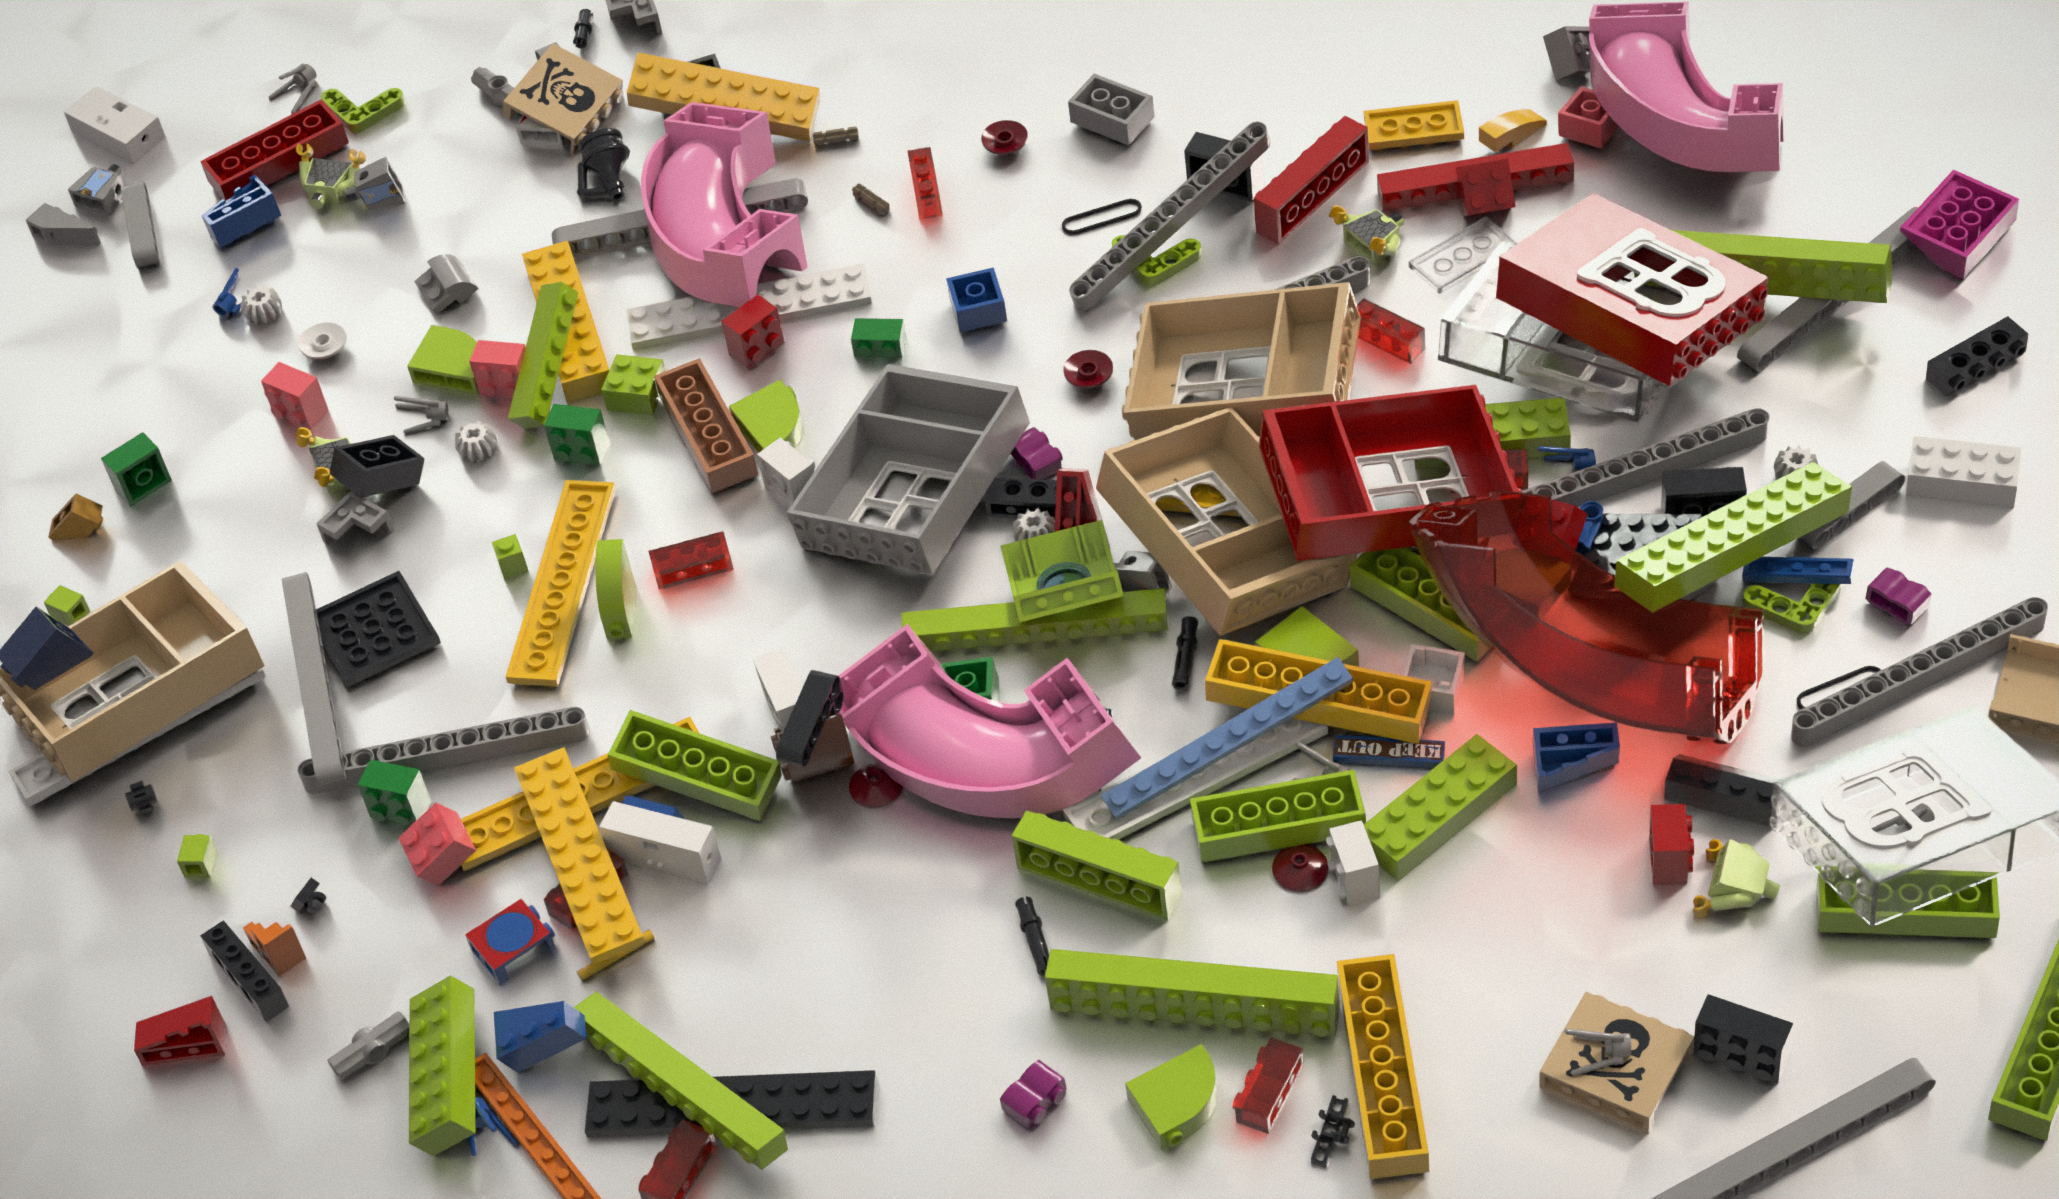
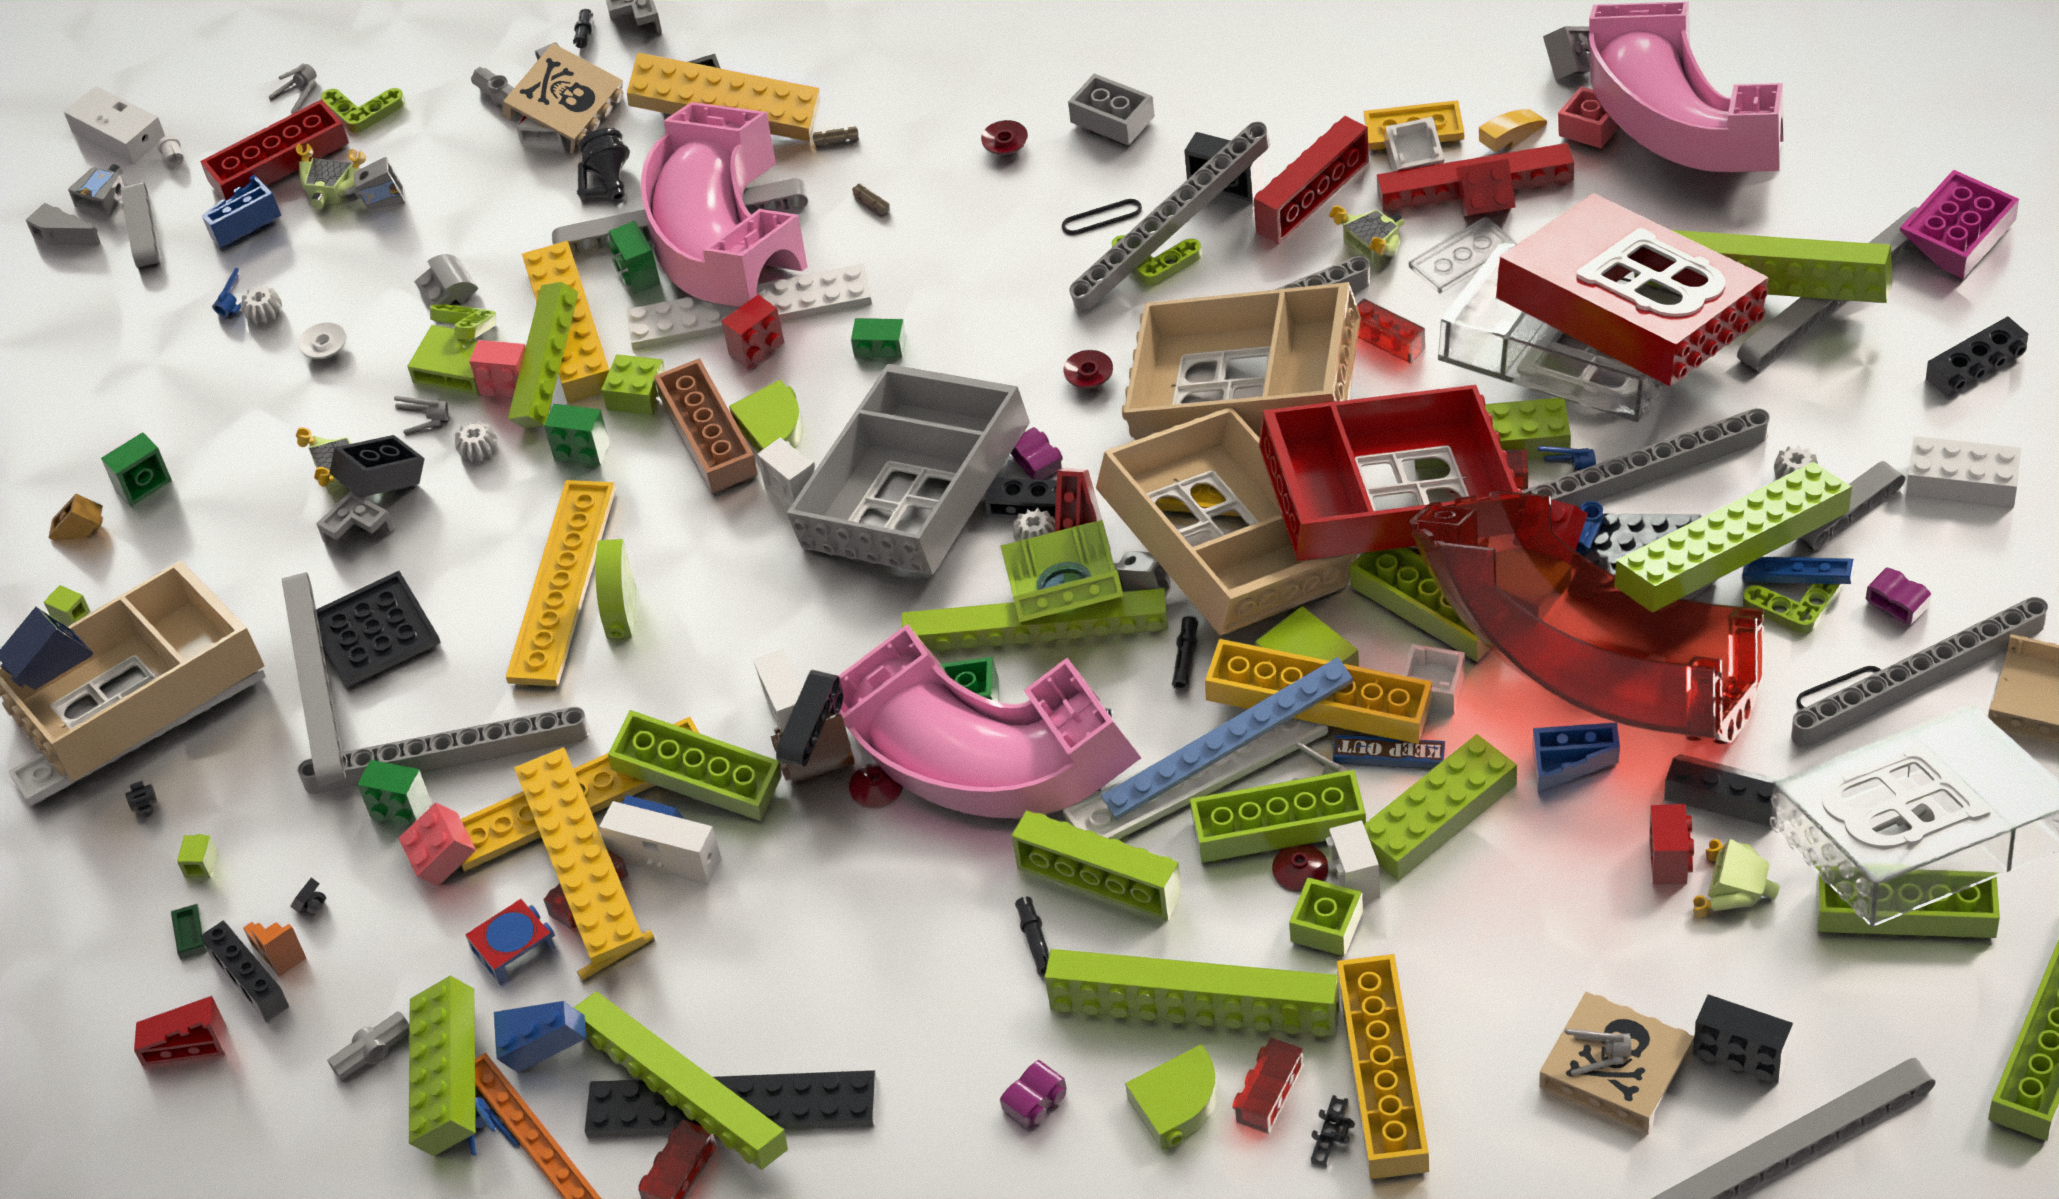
(170, 148): none -> white bush
(187, 931): none -> dark green tile
(294, 396): coral brick -> none
(468, 321): none -> lime beam
(510, 556): lime brick -> none
(633, 257): none -> green brick
(691, 560): clear red brick -> none
(925, 183): clear red brick -> none
(976, 299): blue brick -> none
(1326, 916): none -> lime brick
(1413, 144): none -> white container
(1701, 490): black brick -> none

